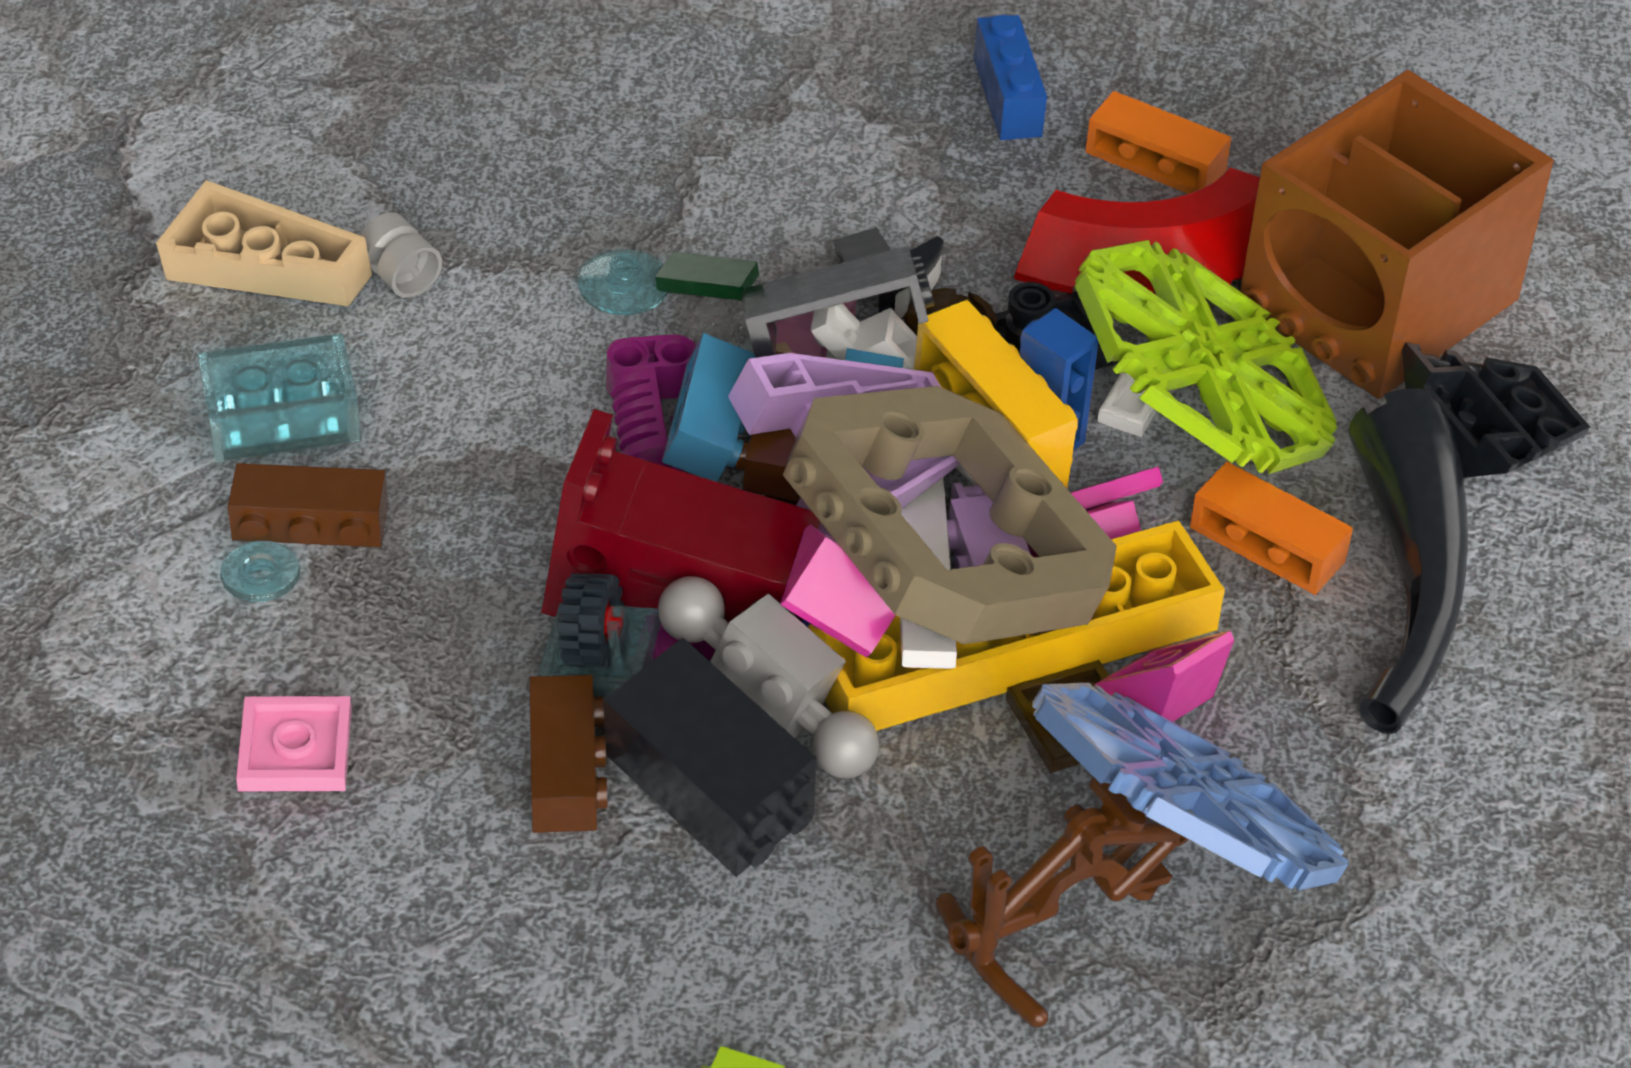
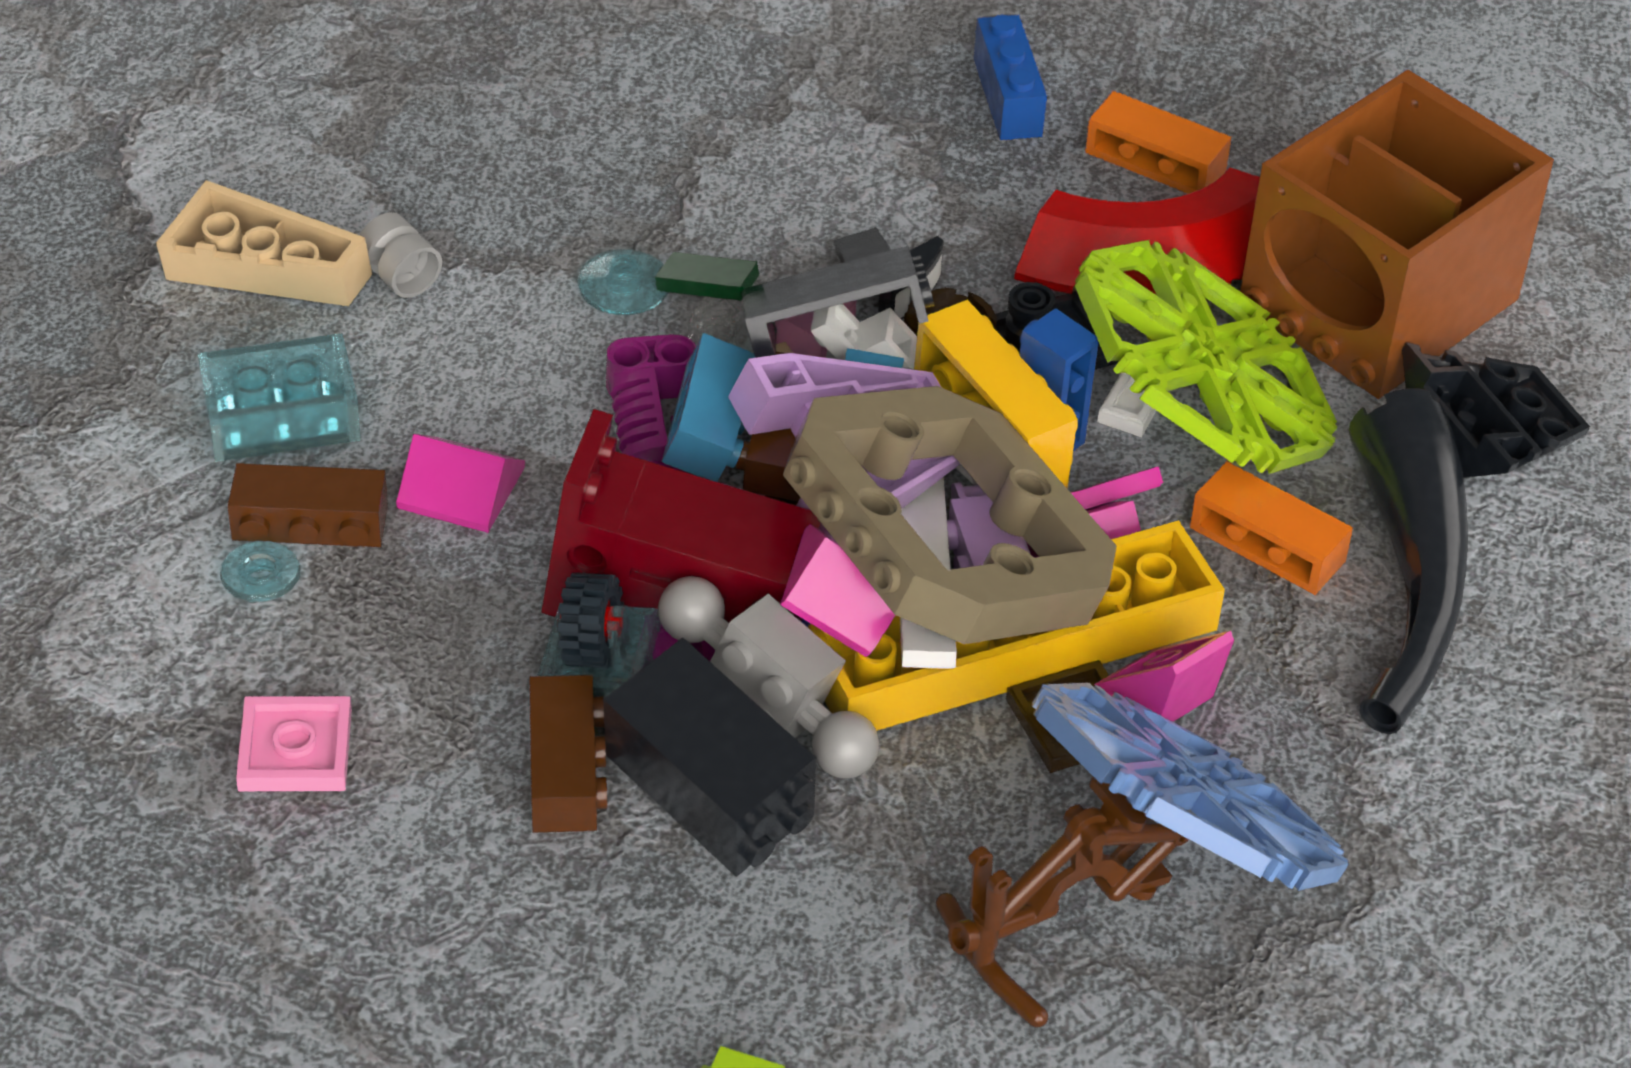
(457, 482): none -> dark pink slope

